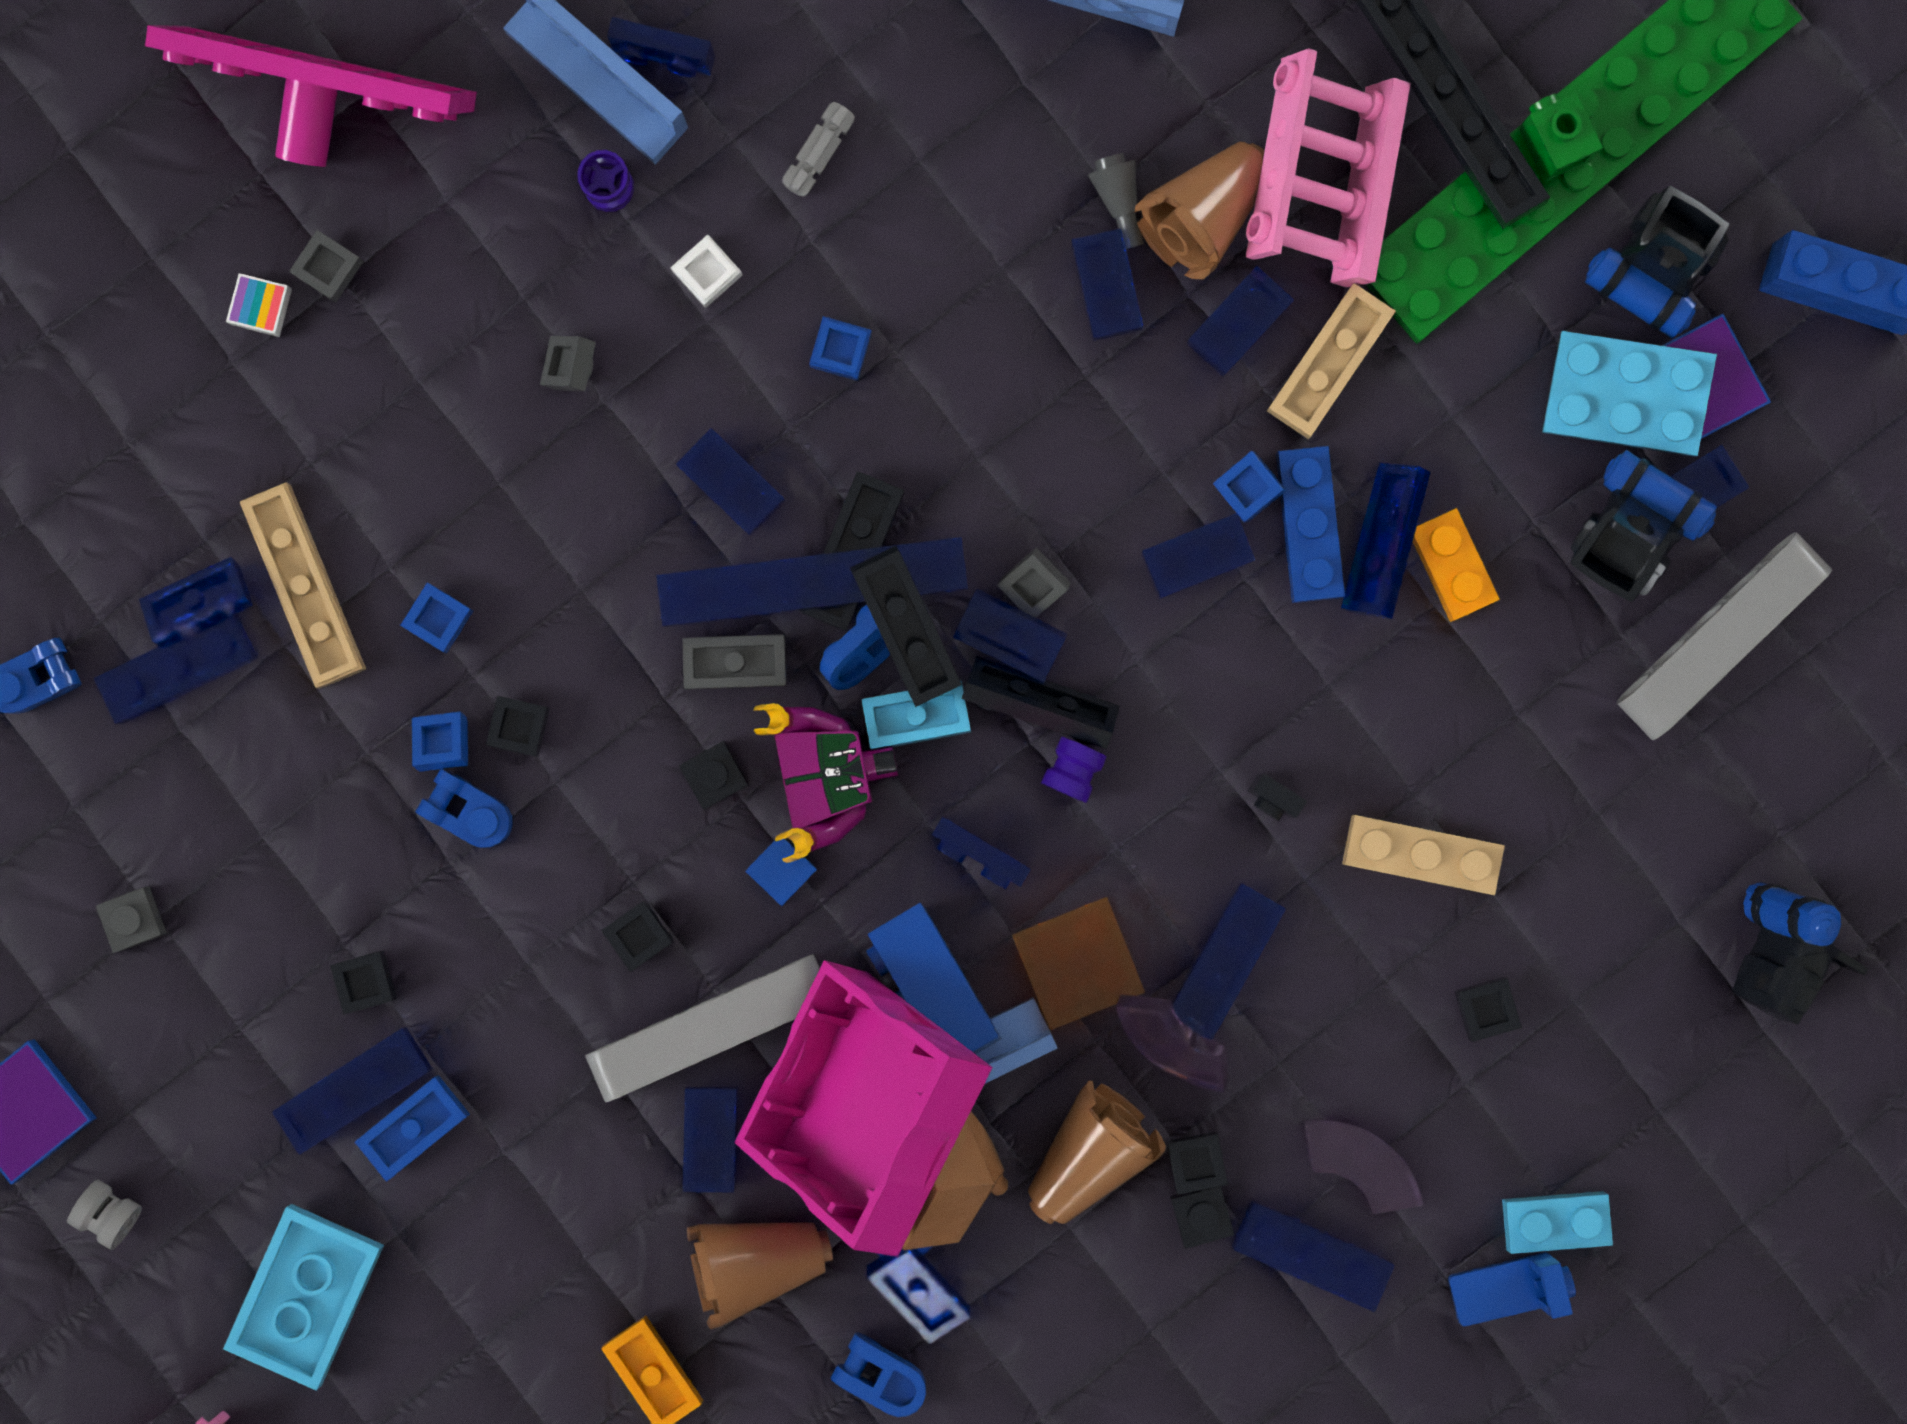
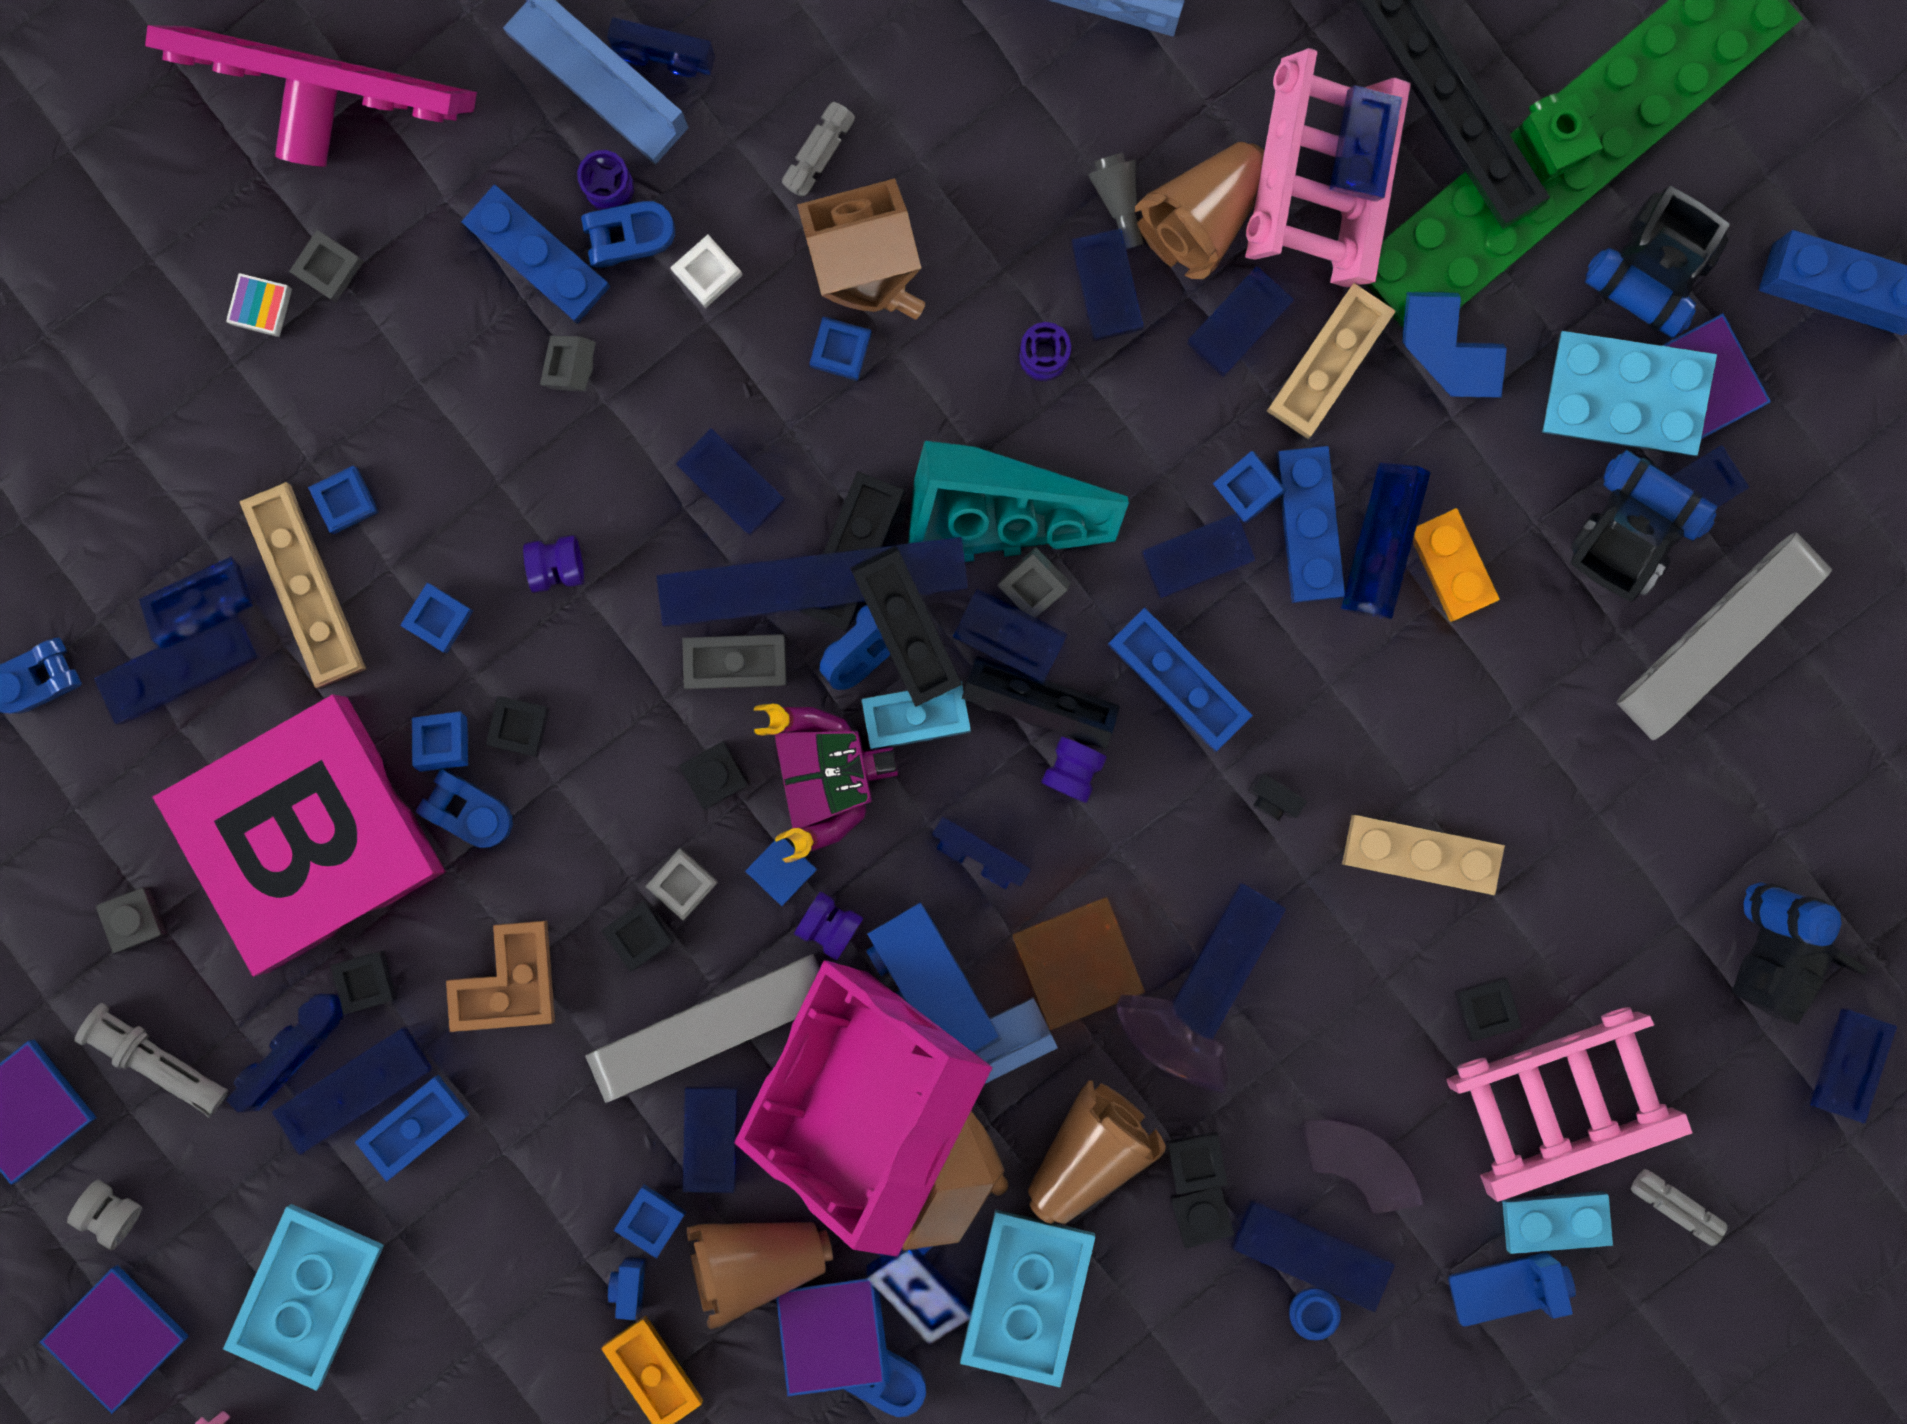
(114, 1339): none -> dark purple tile
(132, 1049): none -> light grey pin
(289, 1052): none -> clear blue hinge
(298, 834): none -> dark pink tile
(343, 499): none -> blue tile
(518, 993): none -> medium nougat plate
(535, 254): none -> blue plate
(553, 563): none -> dark purple wheel
(627, 1288): none -> blue plate
(646, 231): none -> blue plate
(650, 1221): none -> blue plate
(682, 884): none -> light grey tile
(828, 925): none -> dark purple wheel
(832, 1337): none -> dark purple tile
(863, 248): none -> medium nougat piece
(1006, 503): none -> teal wedge
(1027, 1298): none -> medium azure plate
(1039, 359): none -> dark purple wheel
(1179, 679): none -> blue plate
(1314, 1314): none -> blue plate
(1365, 143): none -> clear blue plate
(1432, 337): none -> blue tile
(1606, 1138): none -> bright pink fence
(1679, 1207): none -> light grey axle
(1853, 1065): none -> clear blue plate

